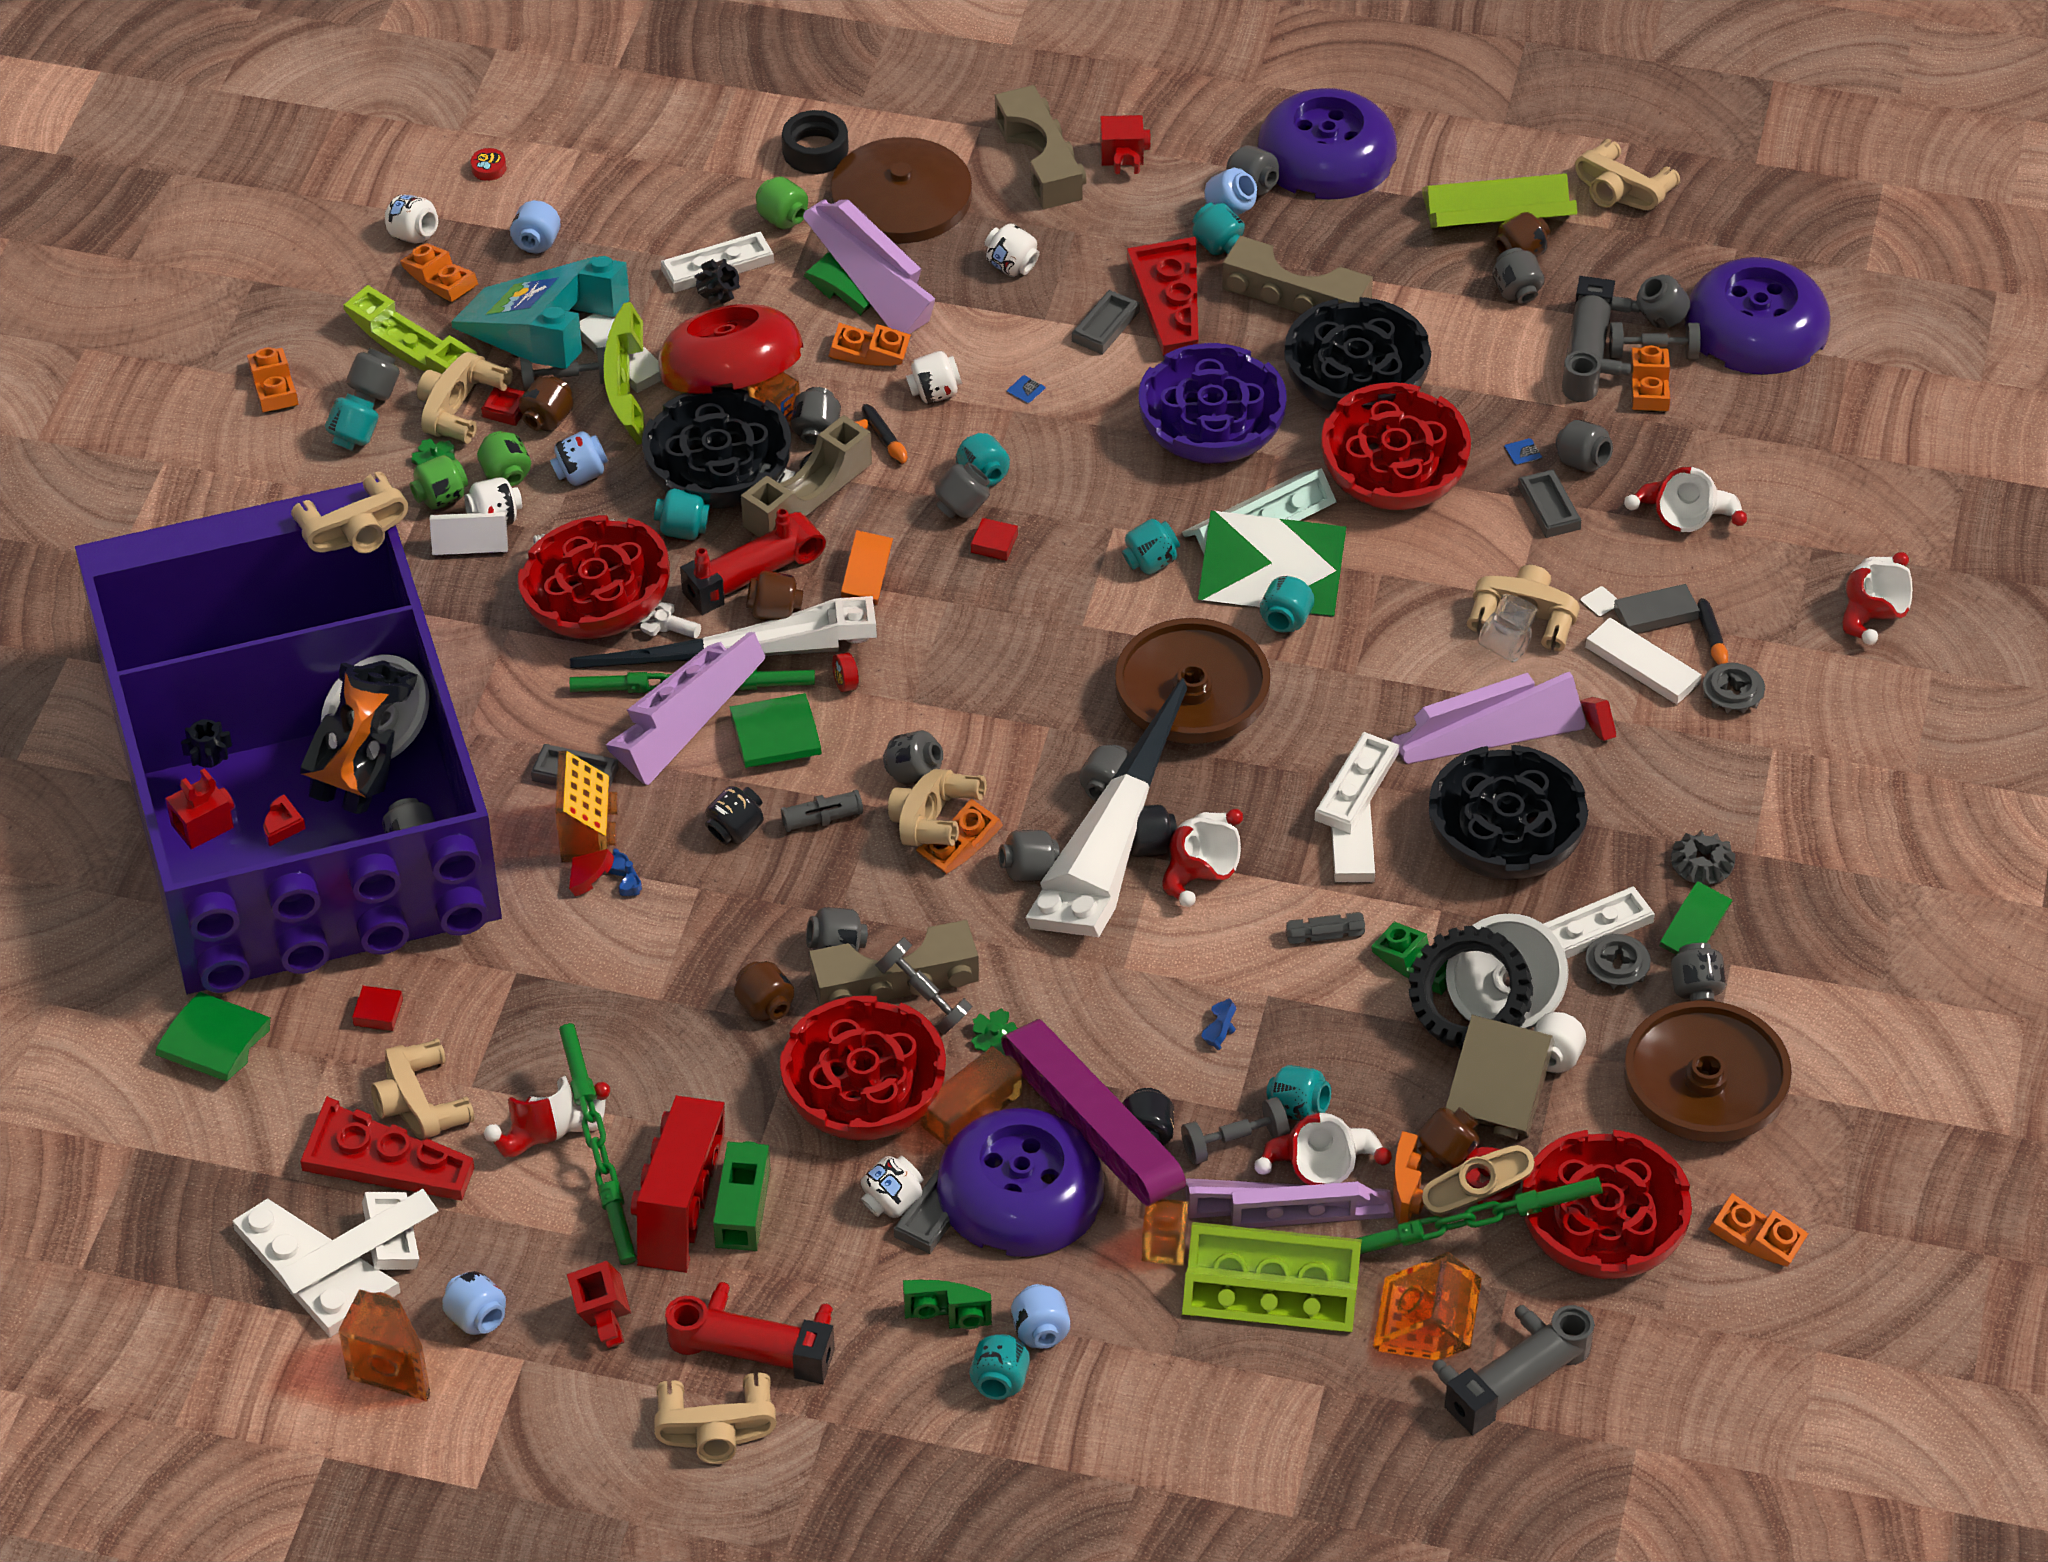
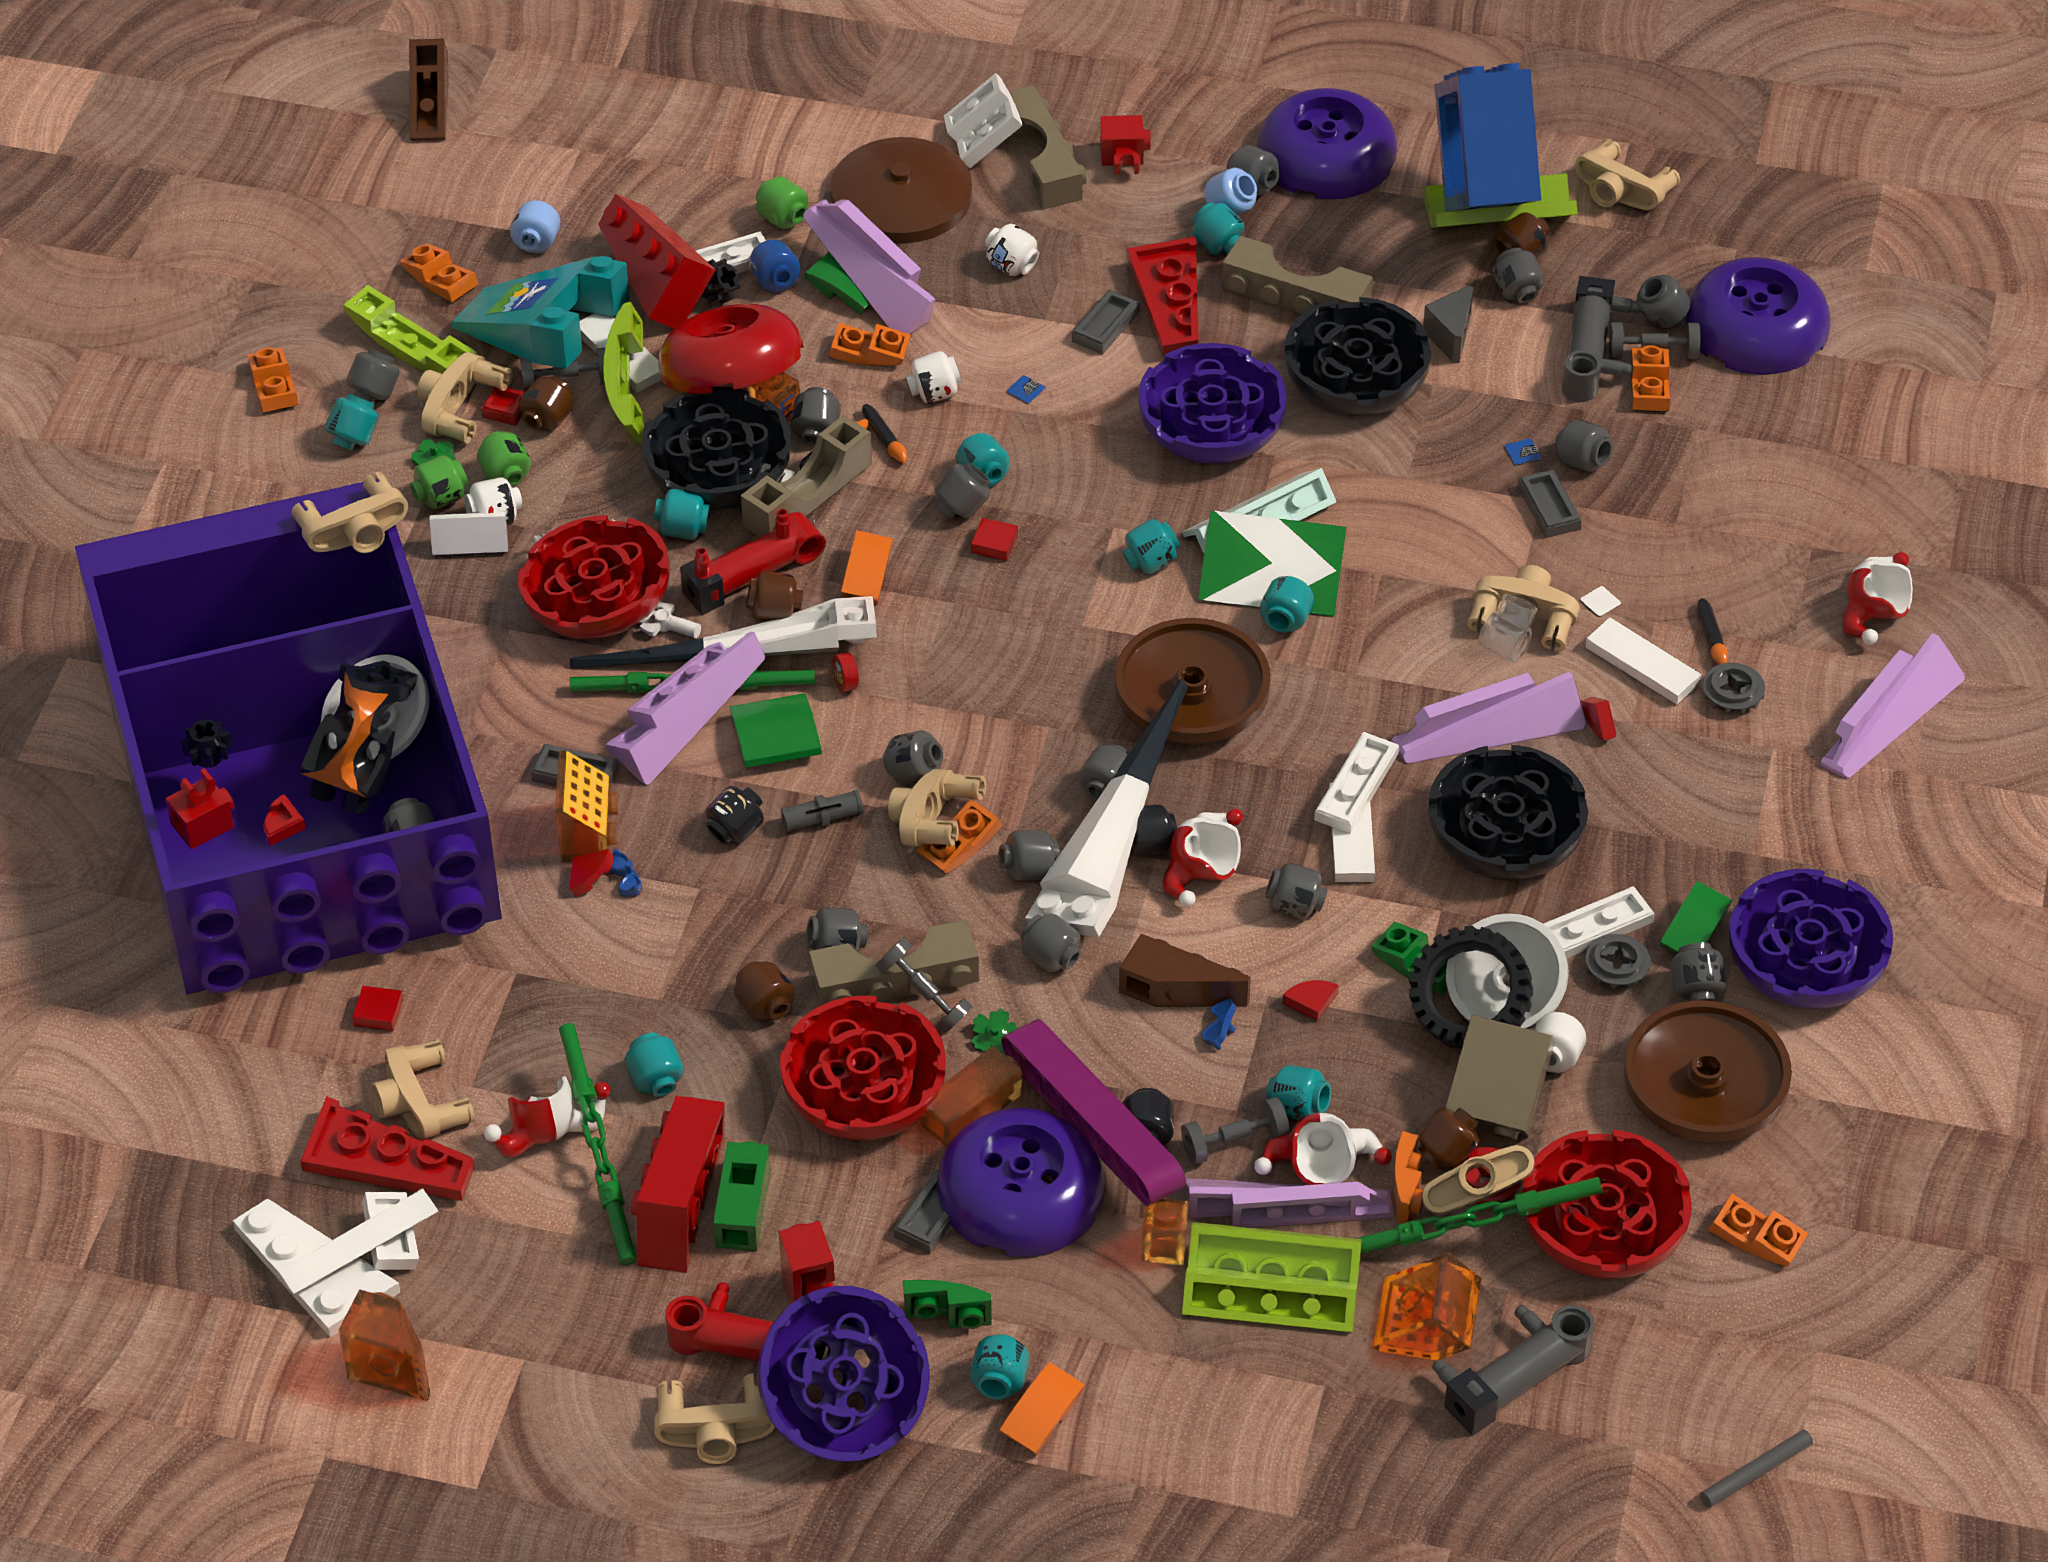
(213, 1036): green slope -> none
(411, 218): white head -> none
(428, 88): none -> reddish brown slope
(474, 1303): light blue head -> none
(488, 164): red tile -> none
(579, 458): light blue head -> none
(600, 1300): red brick -> none
(654, 1064): none -> teal head
(660, 264): none -> red wedge
(774, 266): none -> blue head
(805, 1260): none -> red brick
(814, 124): black tyre -> none
(891, 1186): white head -> none
(891, 1385): none -> dark purple brick
(983, 120): none -> white slope
(1040, 1316): light blue head -> none
(1042, 1408): none -> orange slope
(1051, 942): none -> dark grey head
(1175, 978): none -> reddish brown slope
(1295, 891): none -> dark grey head
(1311, 997): none -> red tile
(1325, 927): dark grey axle -> none
(1419, 442): red brick -> none
(1448, 321): none -> dark grey slope
(1487, 138): none -> blue window
(1657, 609): dark grey tile -> none
(1687, 500): white piece -> none
(1700, 869): dark grey gear -> none
(1756, 1468): none -> dark grey bar
(1832, 932): none -> dark purple brick
(1892, 704): none -> lavender wedge

